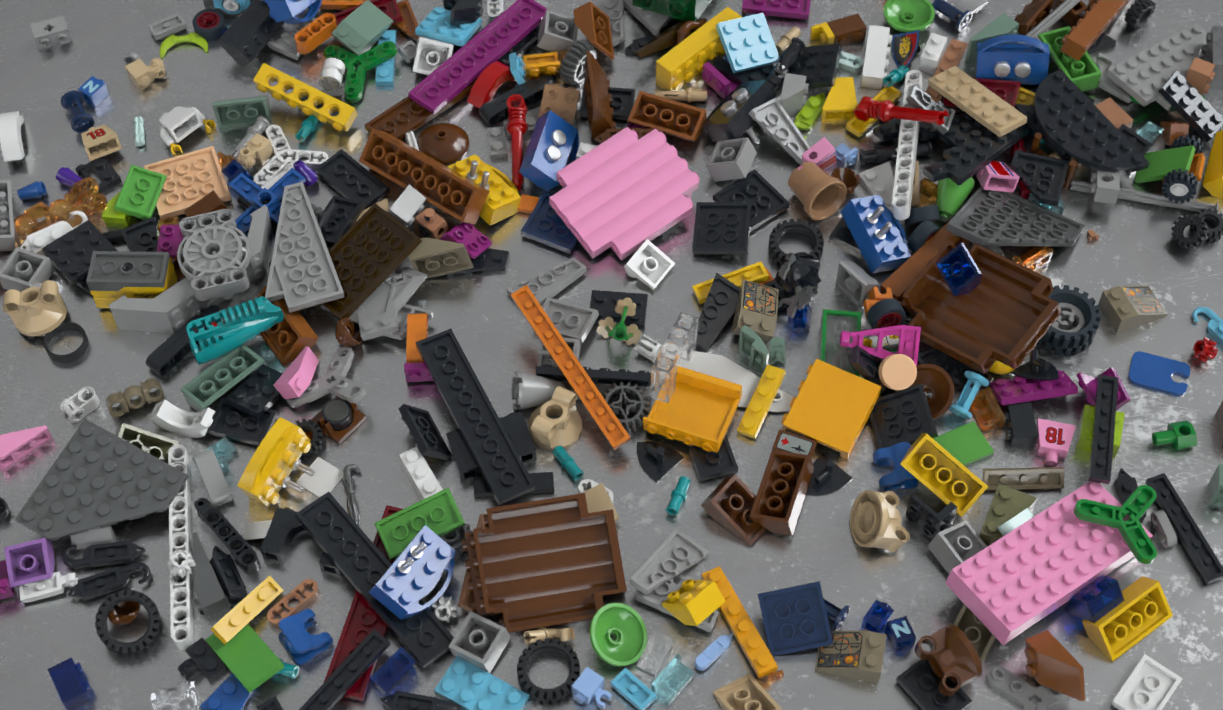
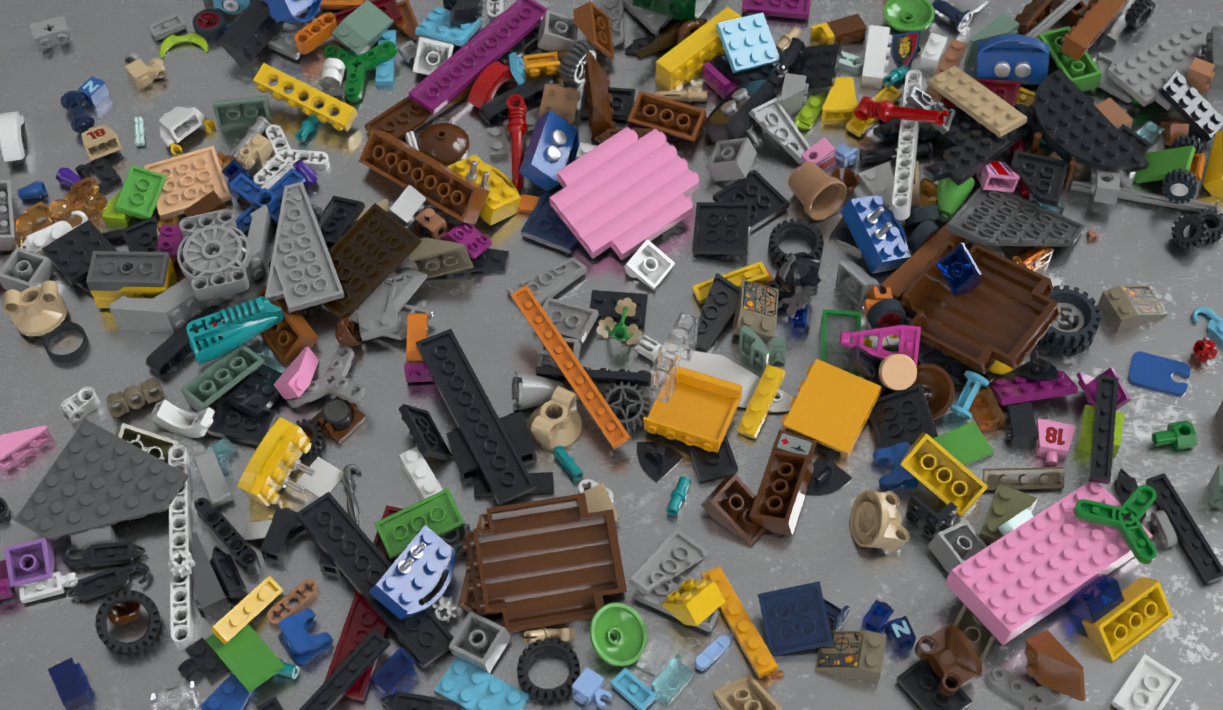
(352, 179): black plate -> none

